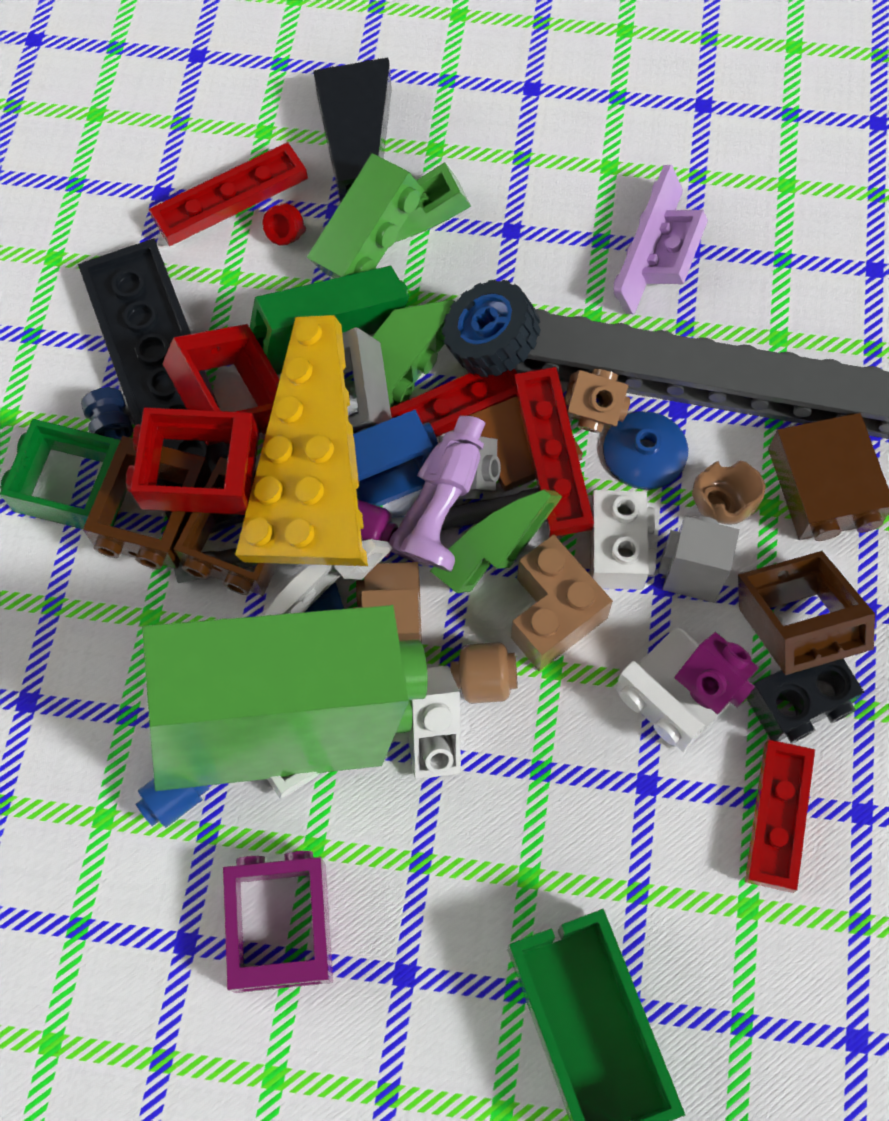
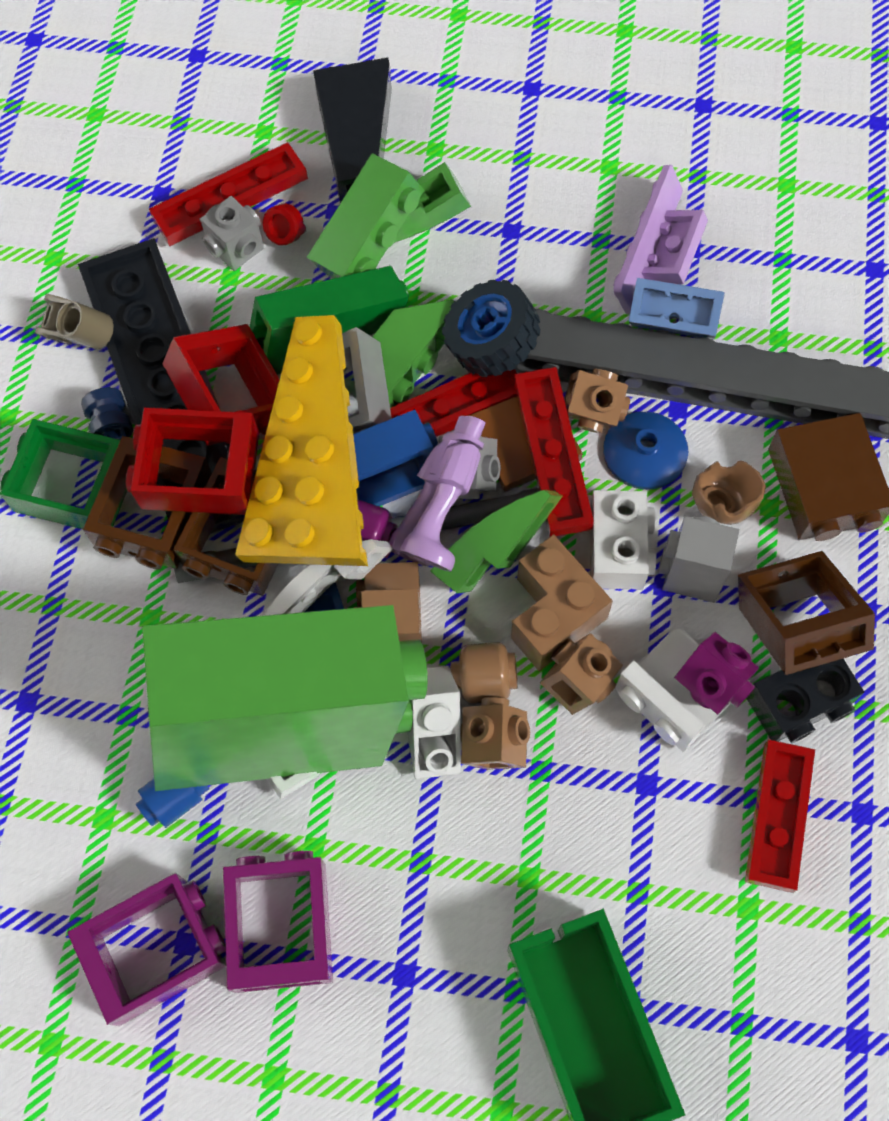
(75, 323): none -> dark tan piece
(99, 965): none -> magenta window
(232, 232): none -> light grey brick
(494, 735): none -> medium nougat brick
(581, 673): none -> medium nougat brick
(659, 302): none -> medium blue window

